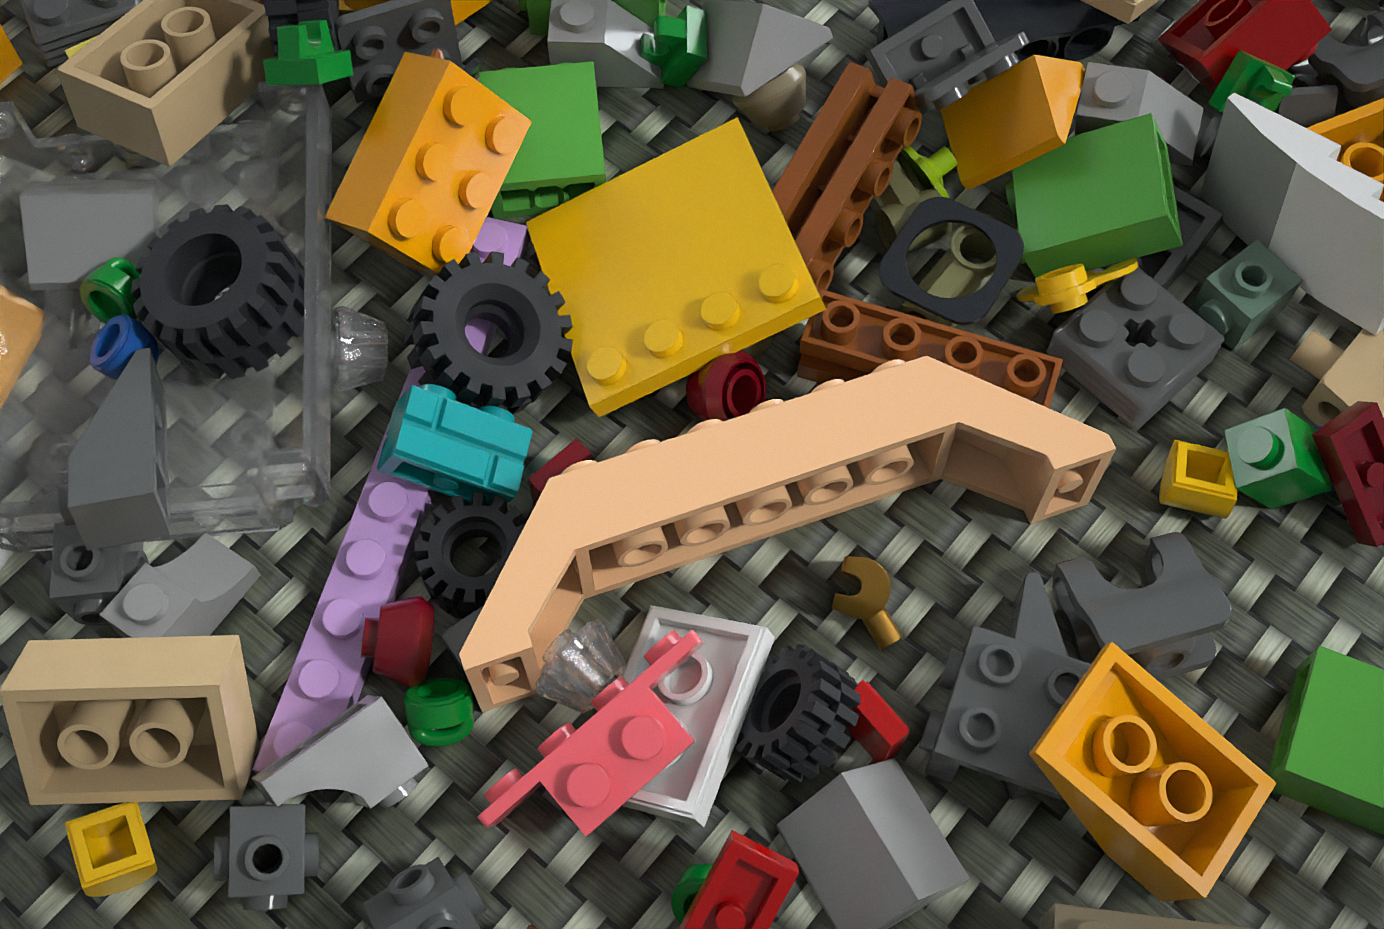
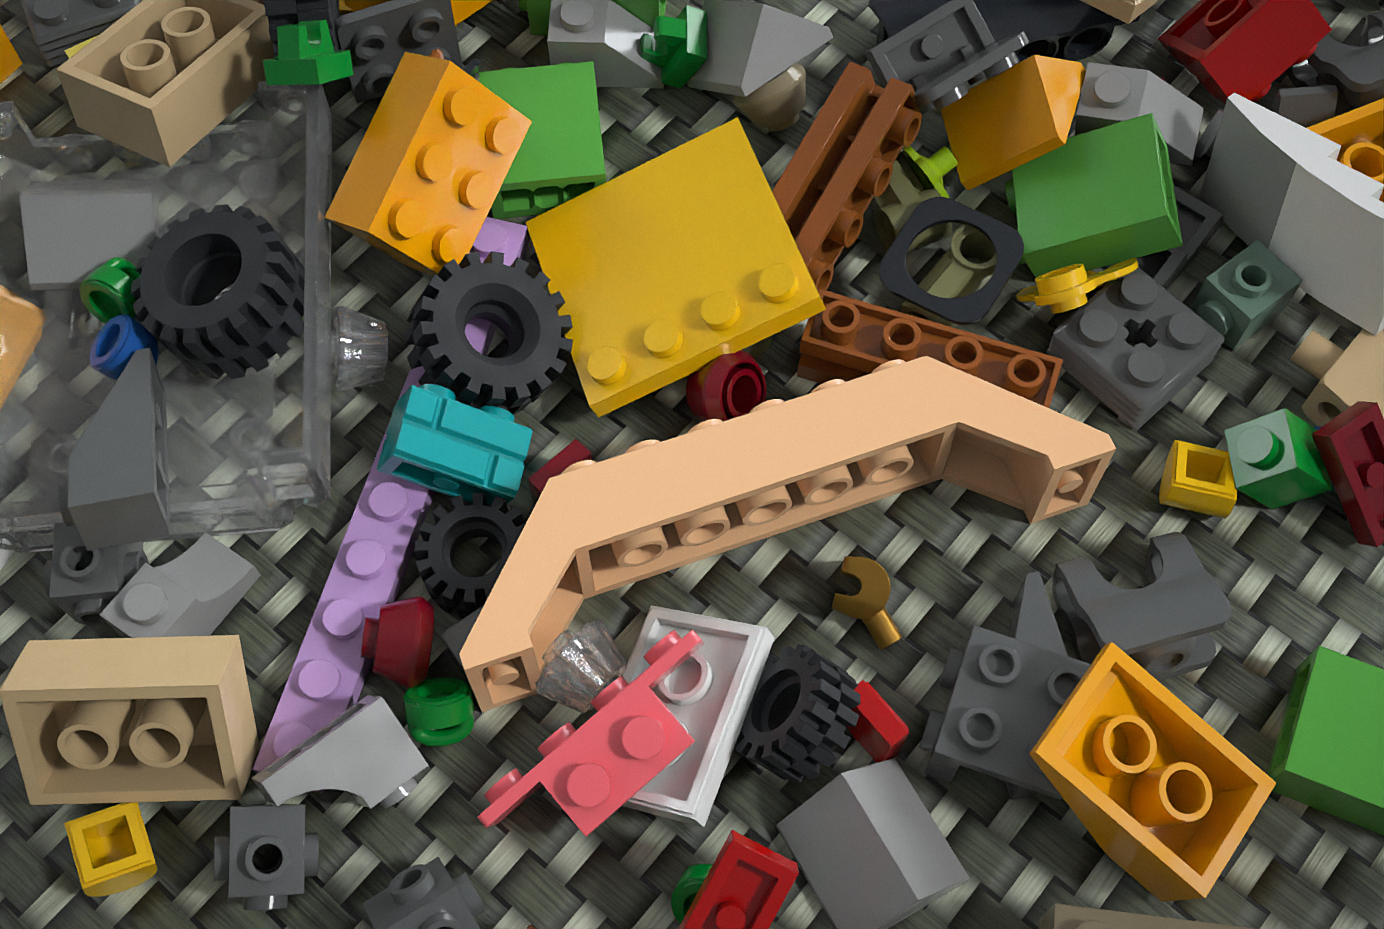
(1253, 80): green tile -> none

